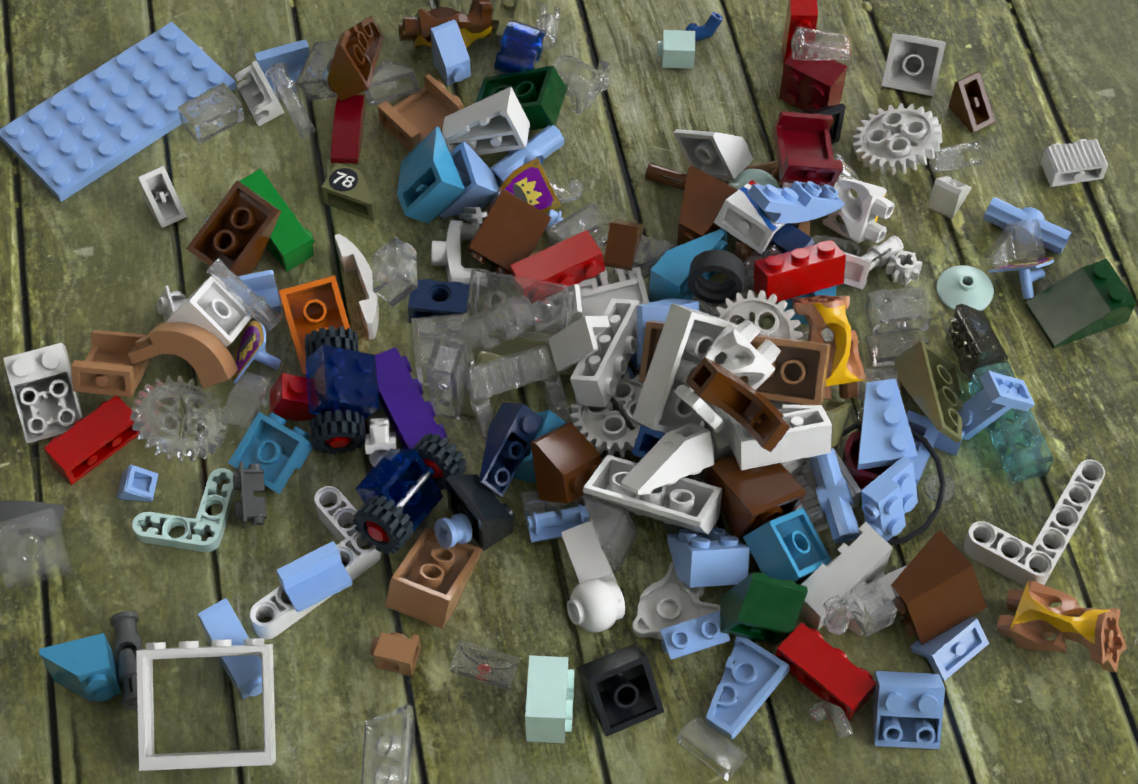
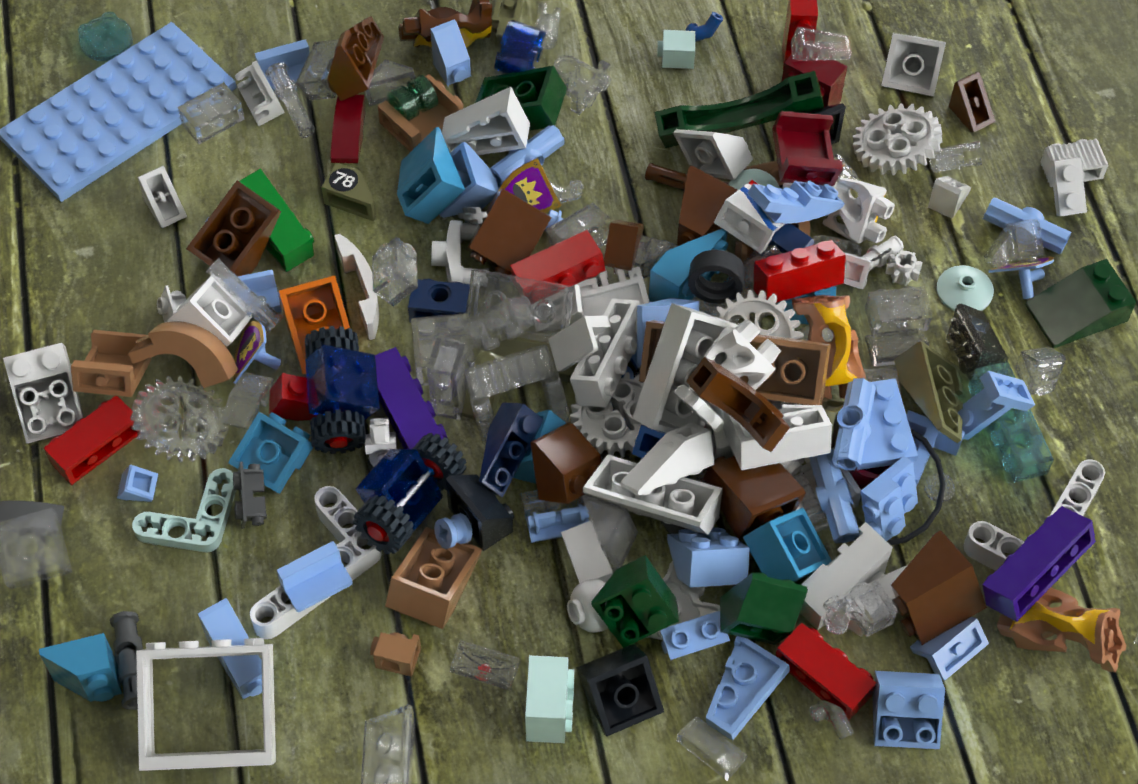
(105, 37): none -> clear light blue tile
(415, 97): none -> clear green wheel
(636, 602): none -> dark green slope
(793, 94): none -> dark green arch
(852, 437): none -> light blue piece
(1038, 563): none -> dark purple brick
(1040, 369): none -> clear slope
(1068, 186): none -> white plate

